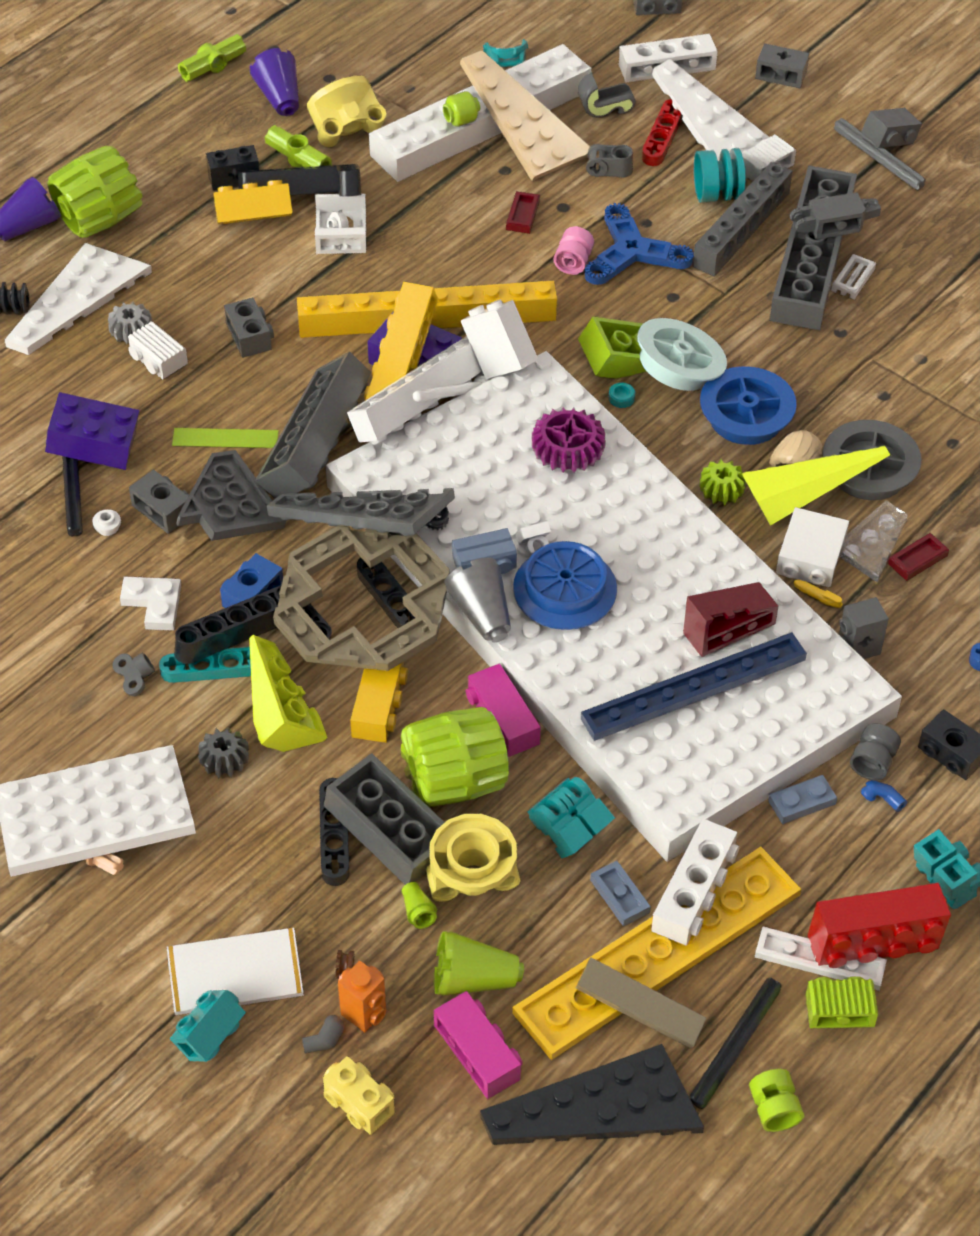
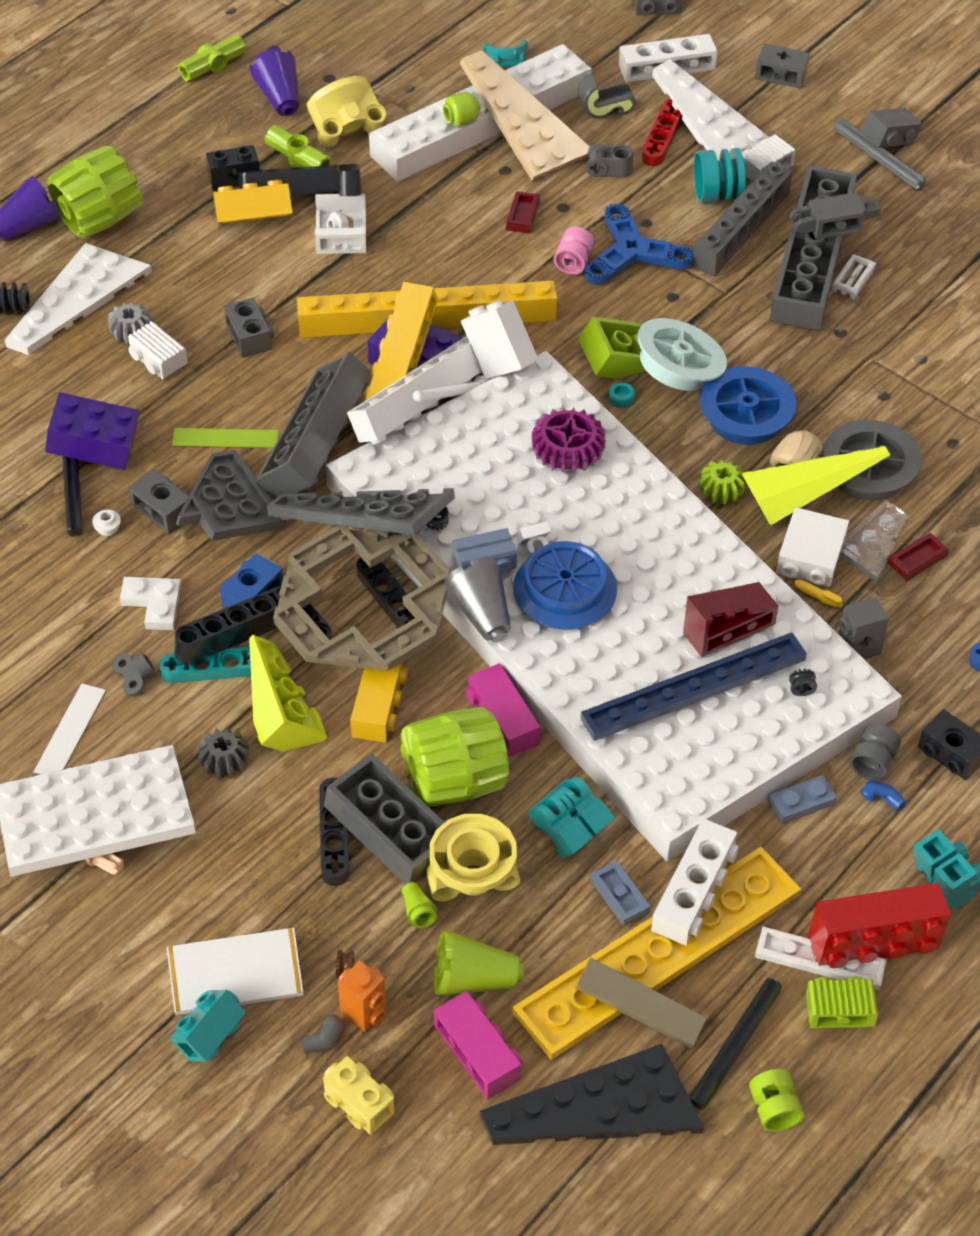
(70, 729): none -> white sticker
(803, 682): none -> black bush

